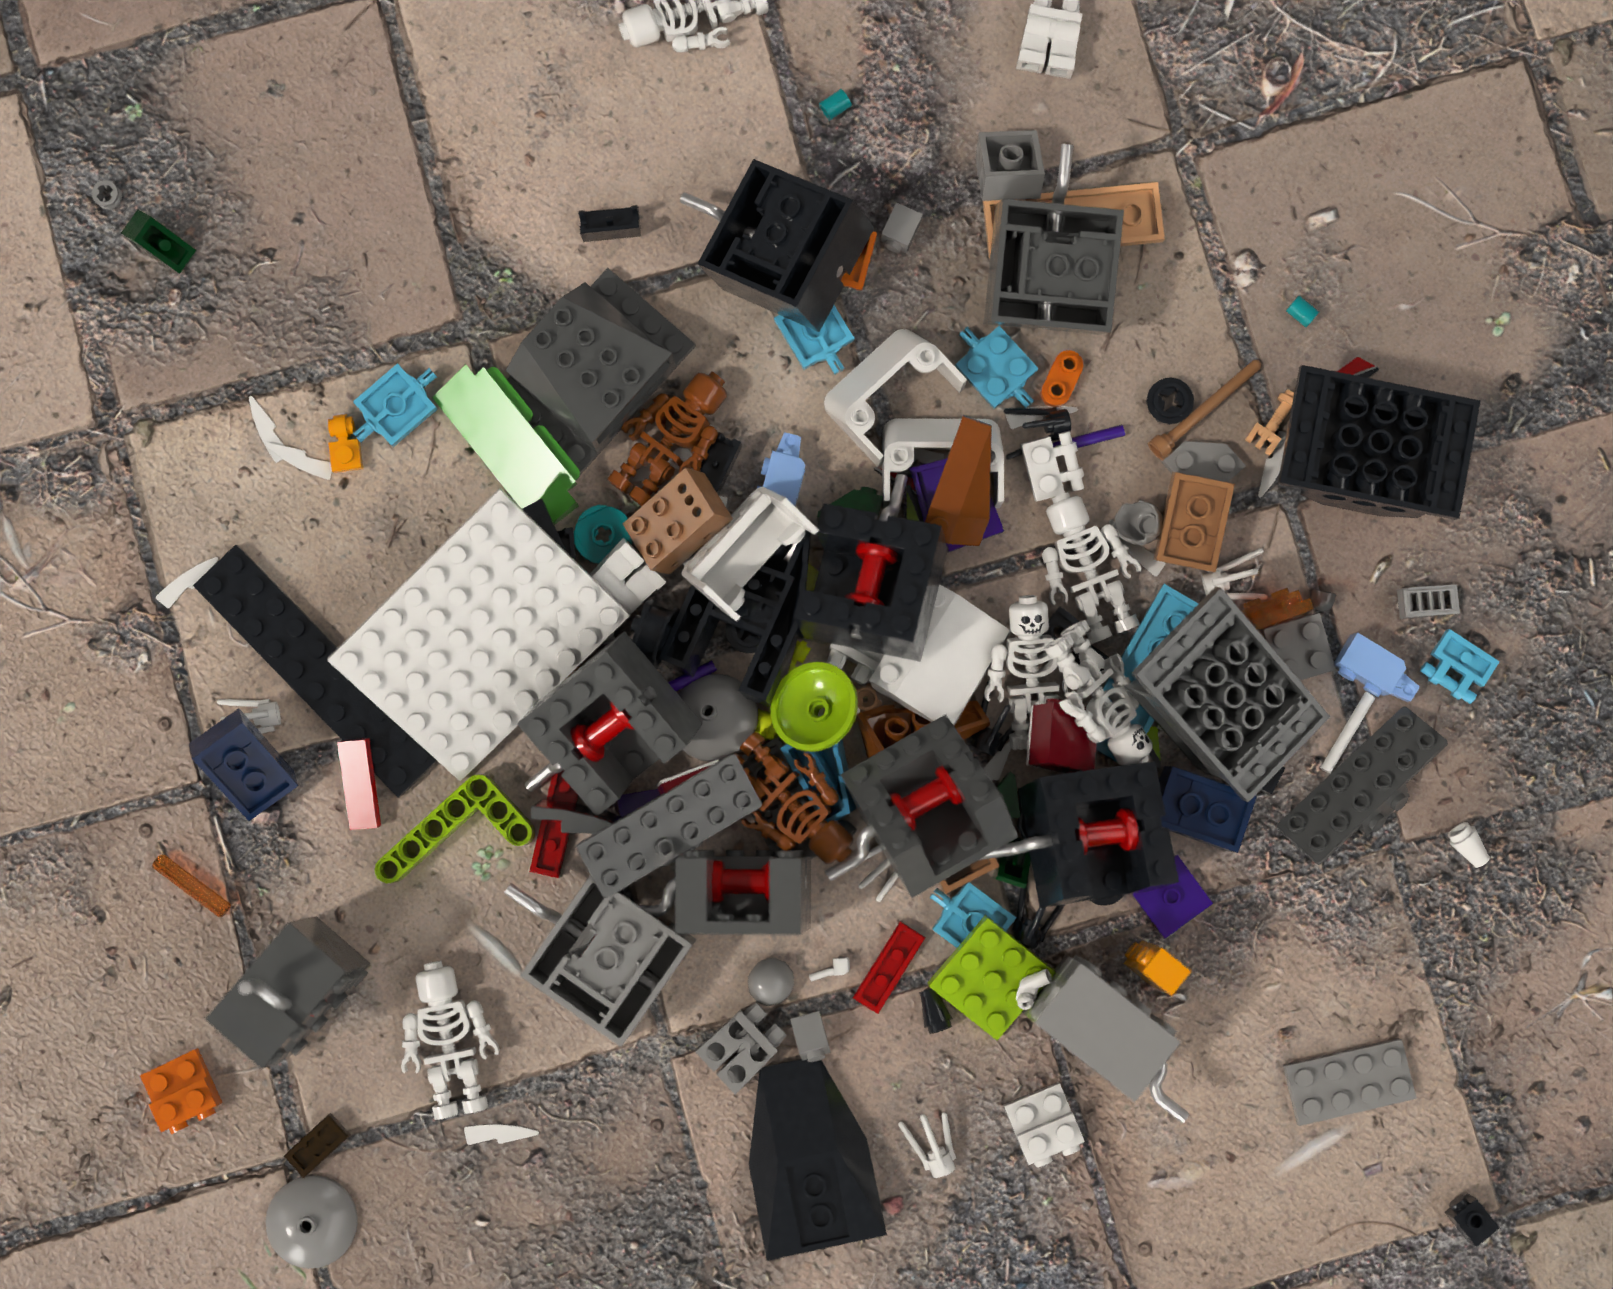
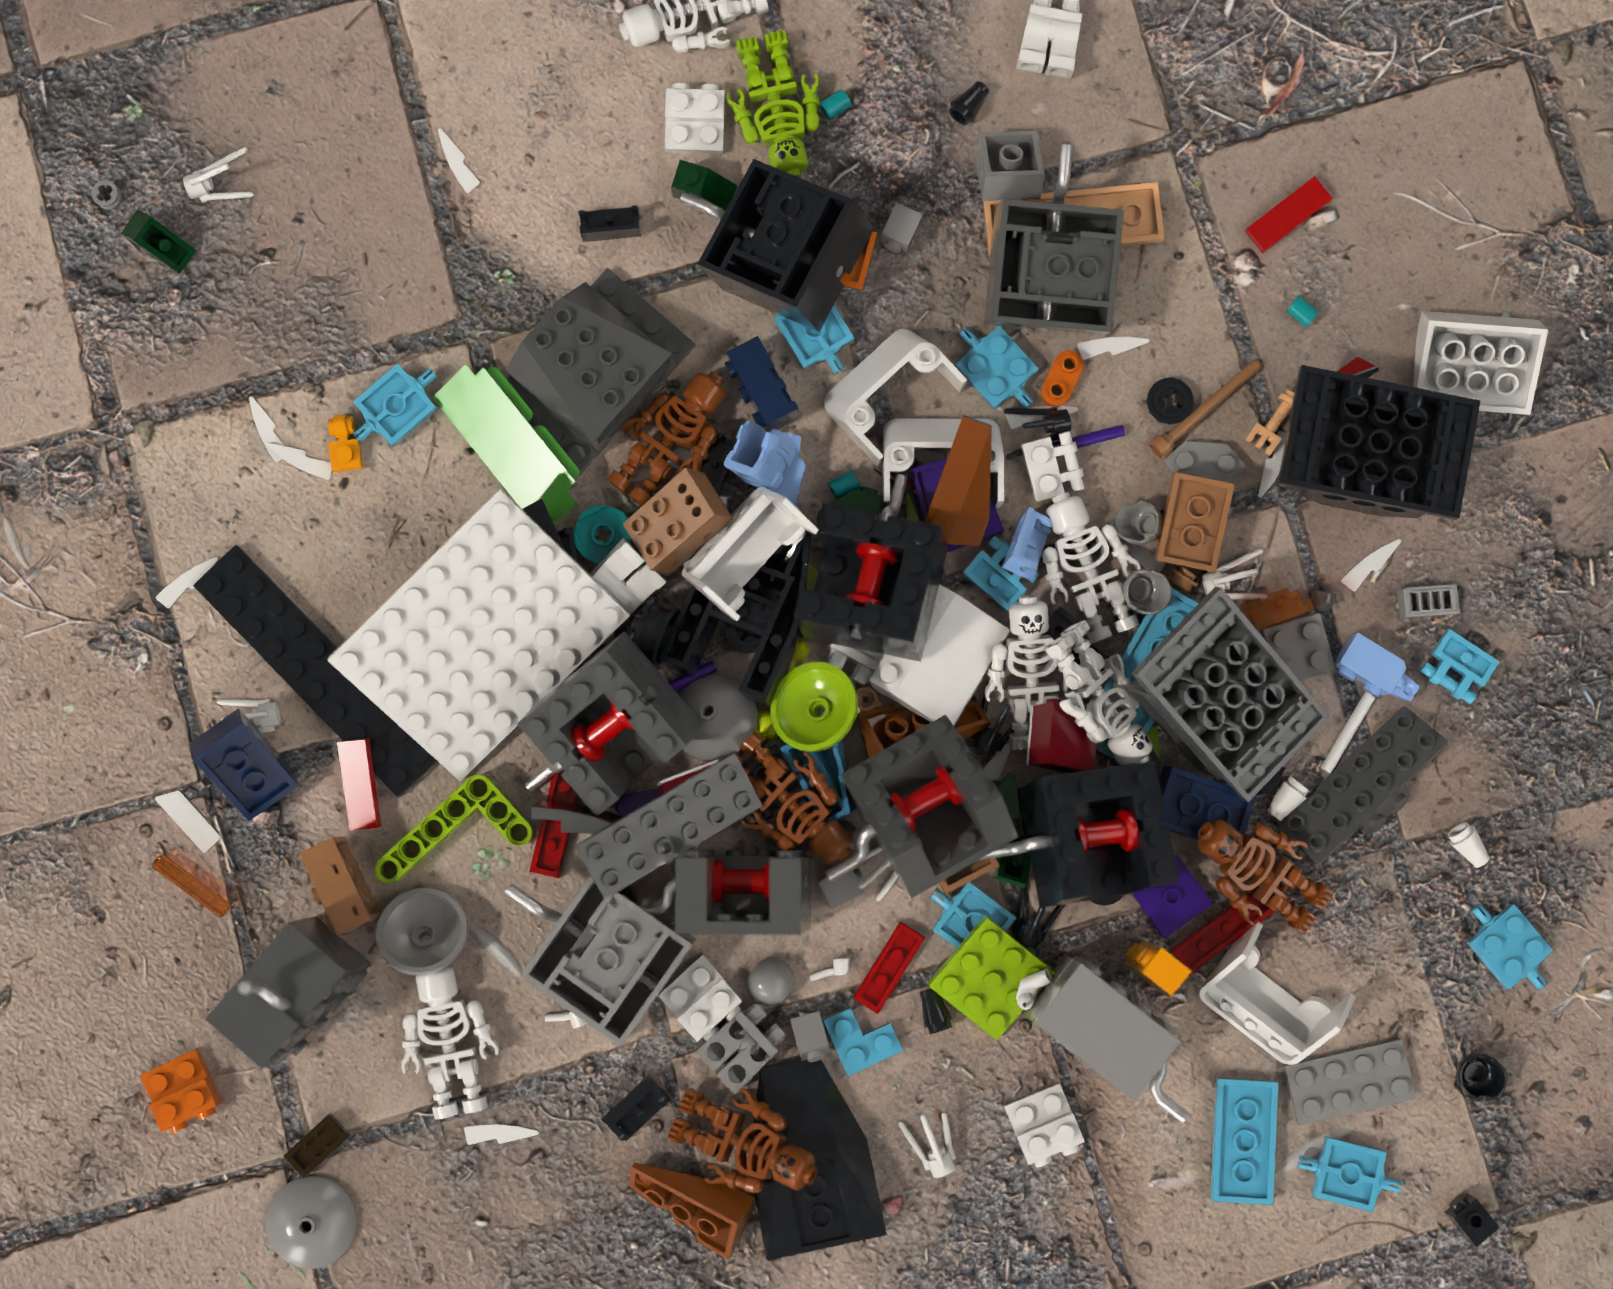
(189, 819): none -> white sticker
(200, 182): none -> white plant
(340, 886): none -> medium nougat piece
(418, 915): none -> light grey dish
(455, 160): none -> white sticker
(575, 1021): none -> white hand
(636, 1108): none -> black hinge
(694, 119): none -> white plate
(701, 999): none -> white plate
(702, 184): none -> dark green slope
(706, 1208): none -> dark orange wedge
(760, 456): none -> light blue piece
(761, 385): none -> dark blue wedge
(781, 129): none -> lime piece
(786, 1163): none -> dark orange piece
(842, 888): none -> light grey brick
(844, 484): none -> teal hinge
(858, 1049): none -> medium azure plate
(967, 105): none -> black cone
(993, 579): none -> medium azure plate
(1027, 544): none -> light blue hinge
(1113, 344): none -> white sticker
(1147, 591): none -> light grey hair
(1183, 578): none -> medium nougat plate
(1217, 934): none -> red tile
(1244, 1141): none -> medium azure plate
(1250, 863): none -> dark orange piece
(1267, 1011): none -> white windscreen
(1287, 798): none -> white cone
(1288, 214): none -> red tile
(1349, 1174): none -> medium azure plate
(1371, 562): none -> white sticker
(1480, 358): none -> white slope
(1481, 1076): none -> black hair
(1509, 946): none -> medium azure plate

